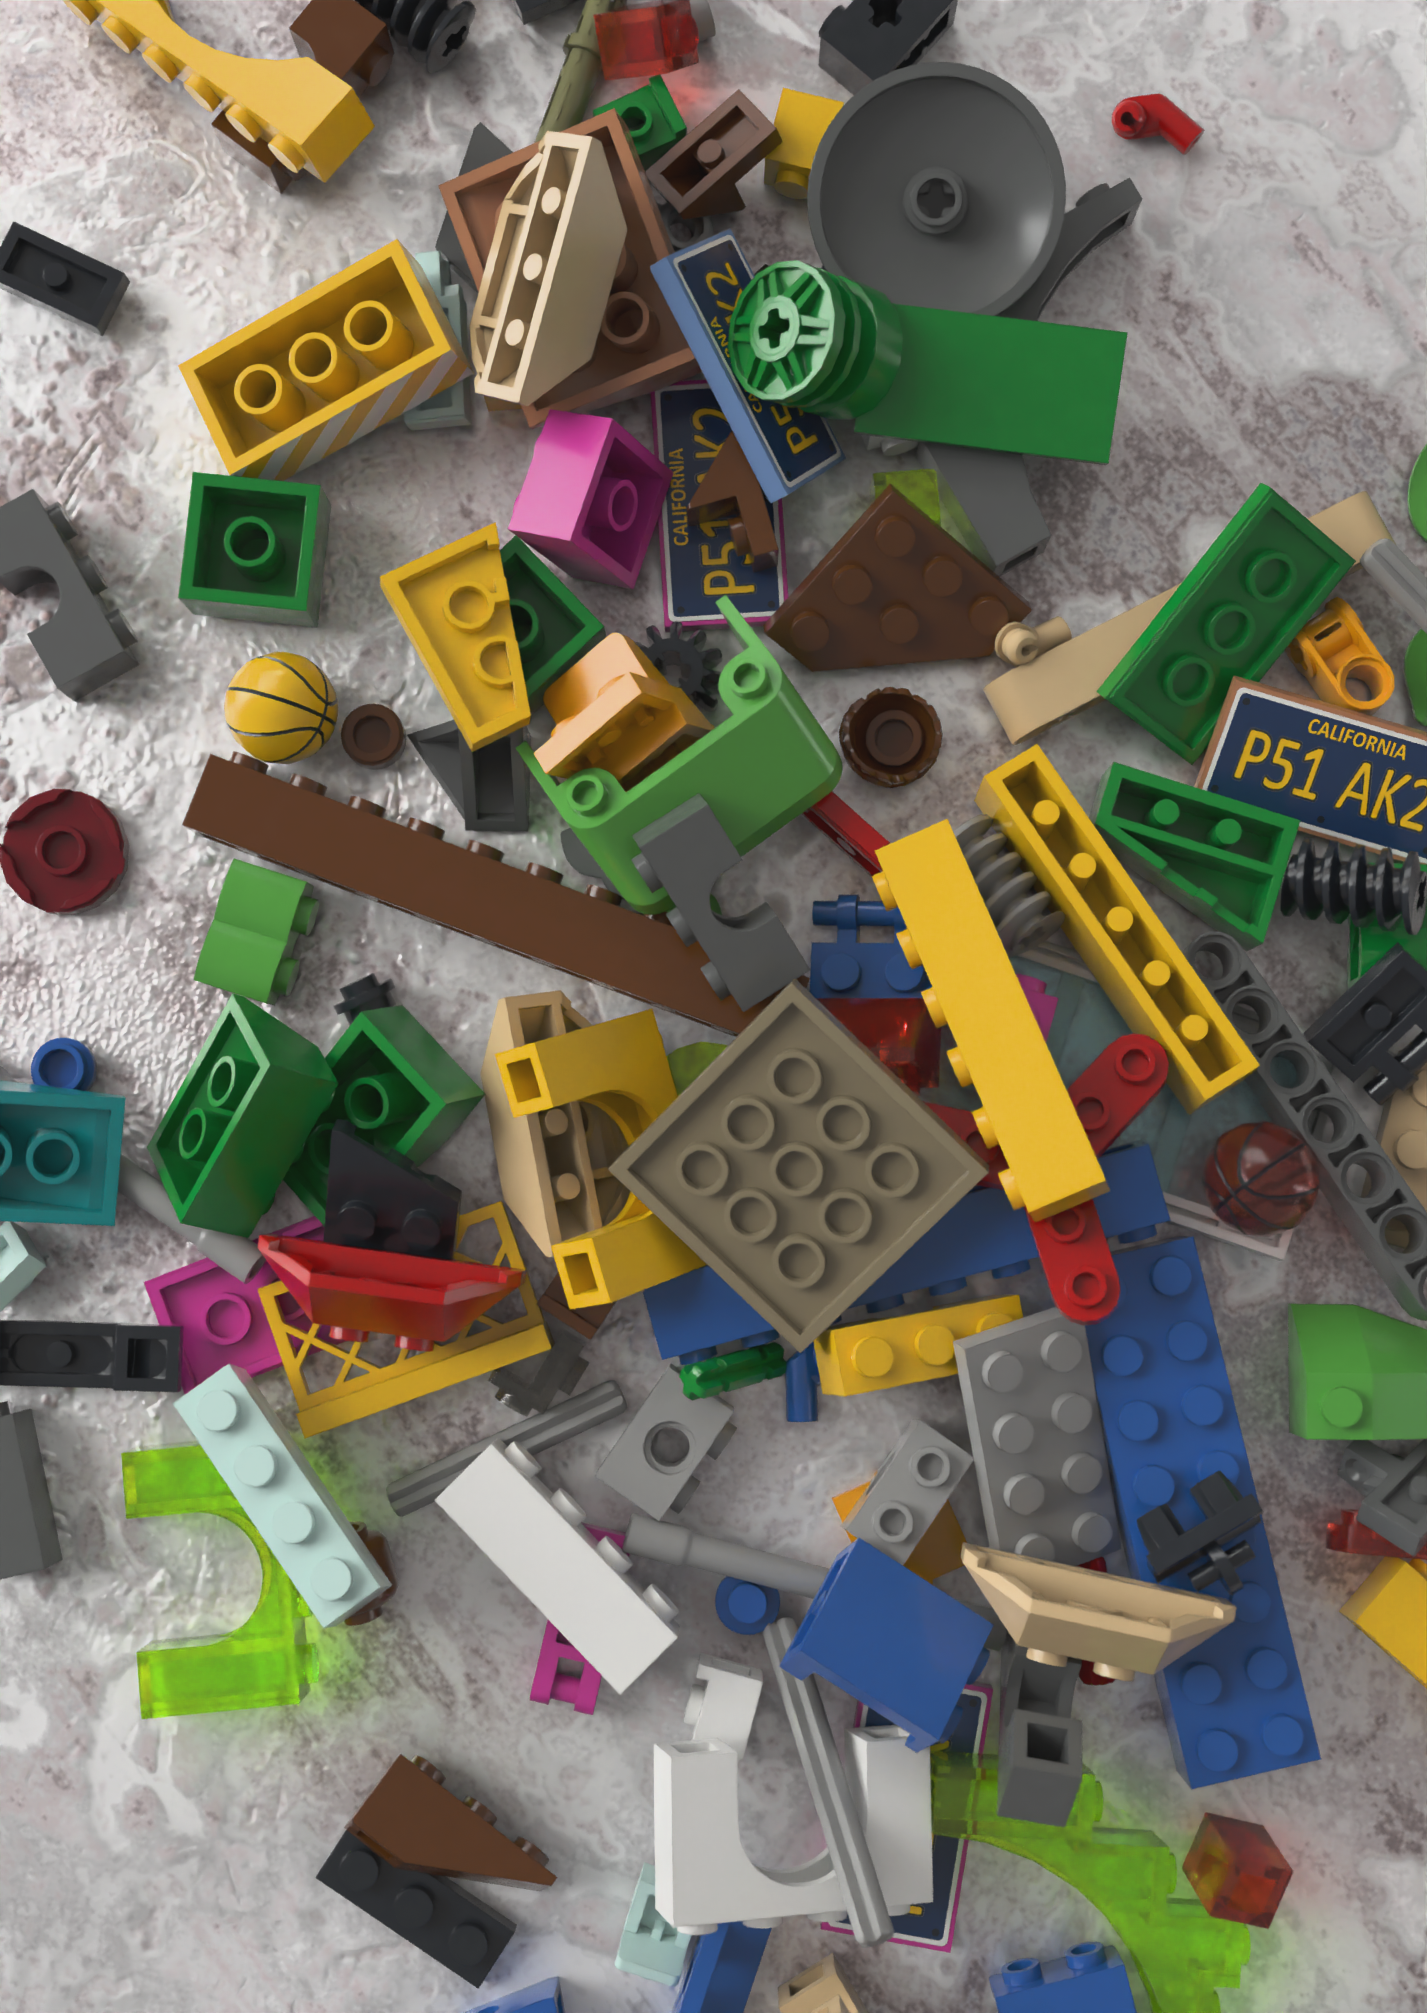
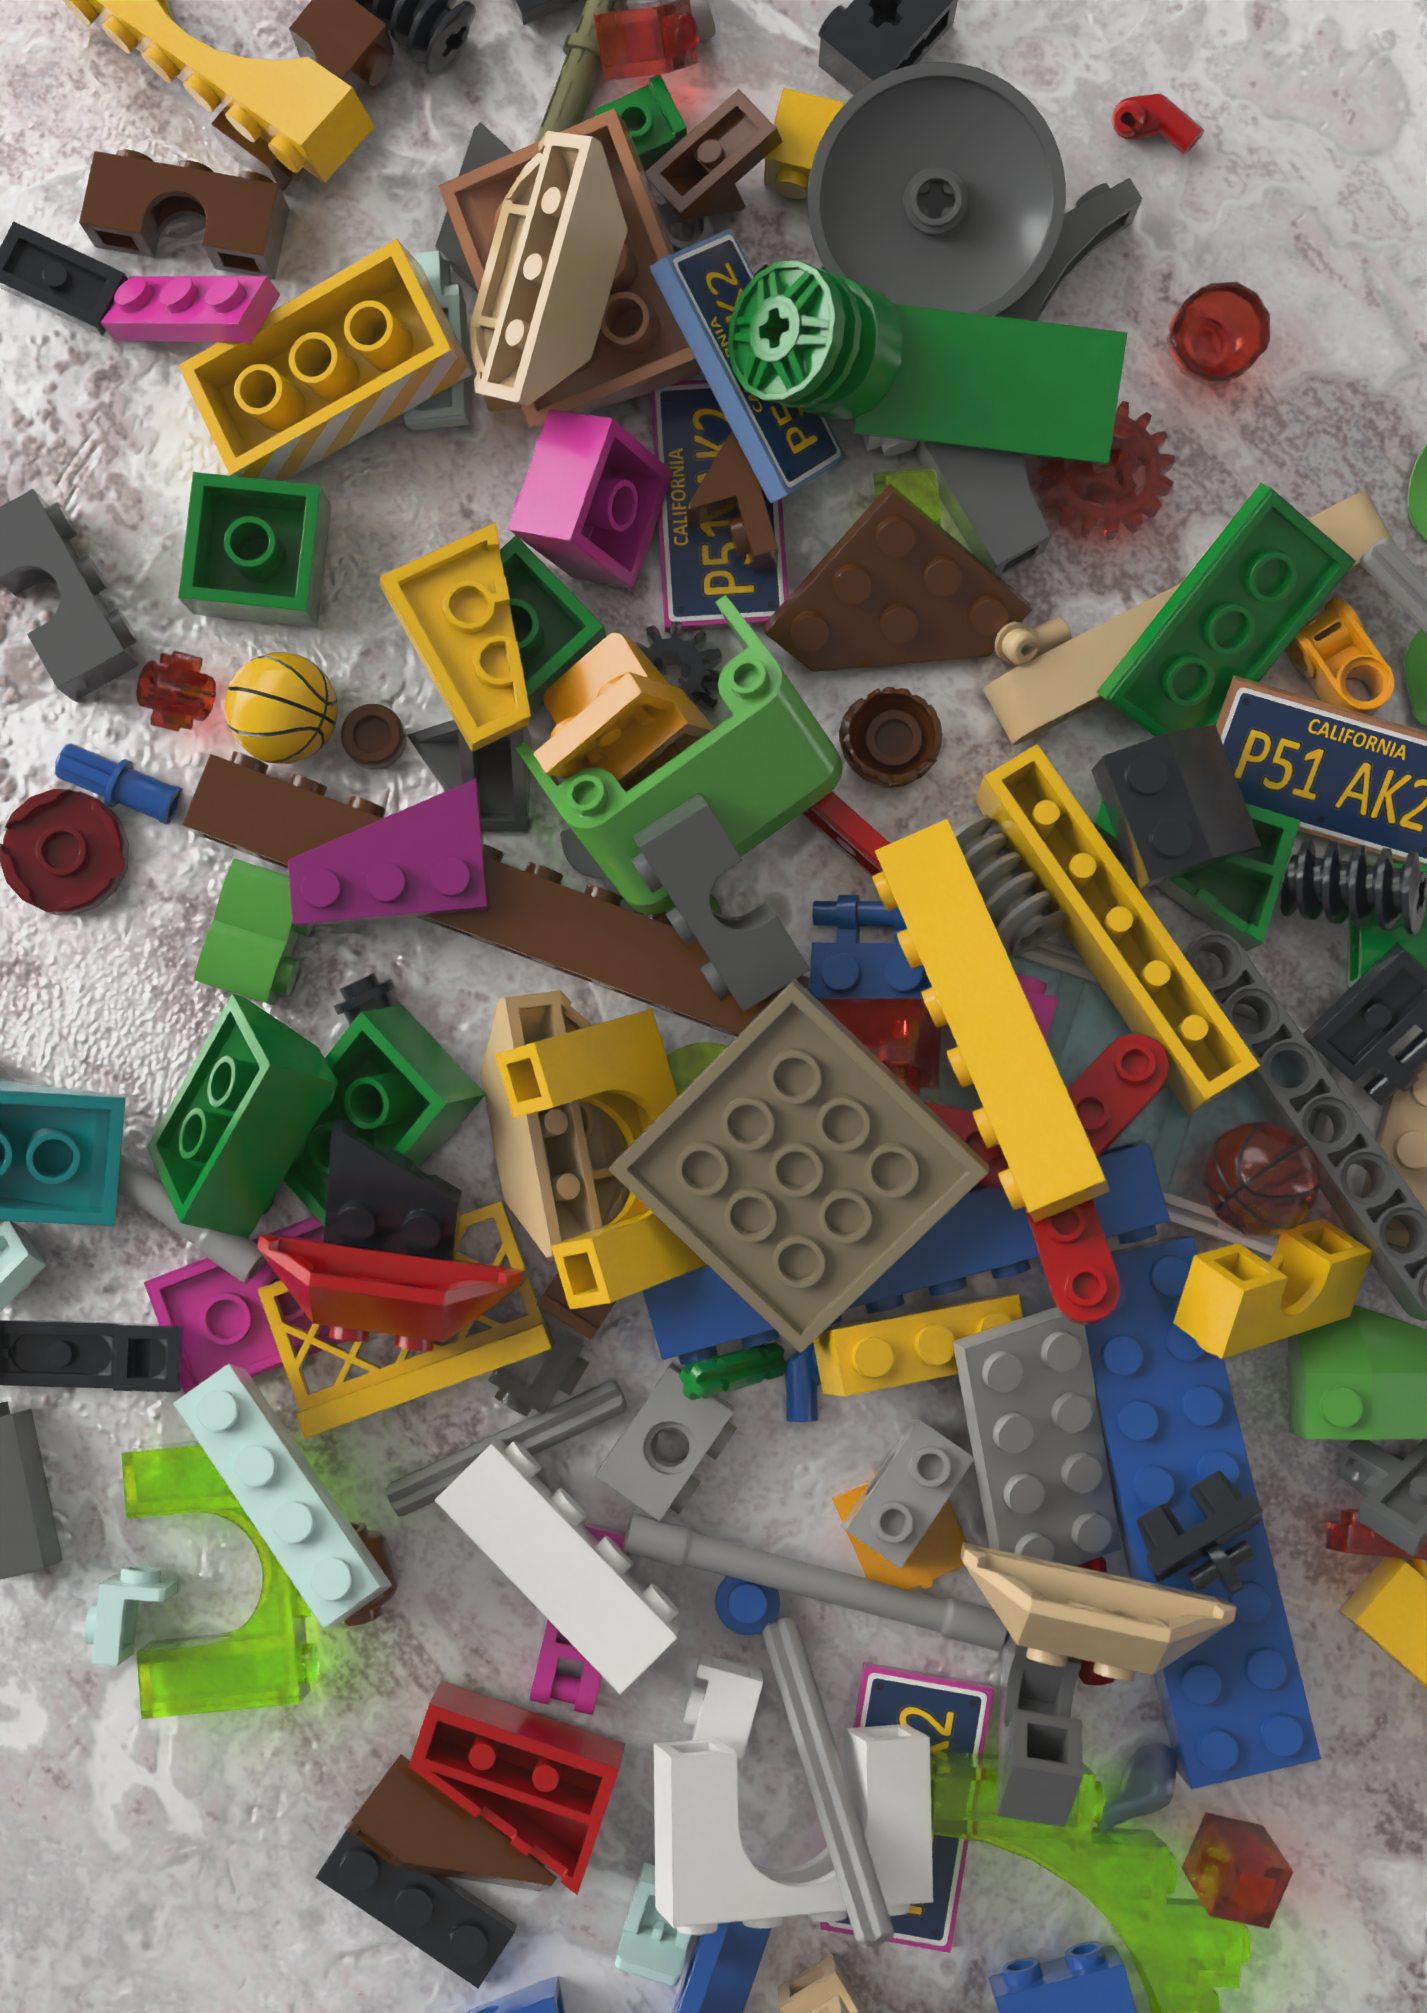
(64, 1065): blue plate -> none
(113, 1619): none -> light aqua bracket
(118, 783): none -> blue axle
(135, 198): none -> reddish brown arch
(176, 691): none -> clear red gear
(190, 308): none -> dark pink plate
(397, 867): none -> magenta wing
(521, 1773): none -> red wedge
(891, 1643): blue panel -> none
(1117, 493): none -> clear red gear
(1144, 1787): none -> sand blue animal
(1174, 805): none -> black slope
(1219, 332): none -> clear red hair
(1243, 1302): none -> yellow arch

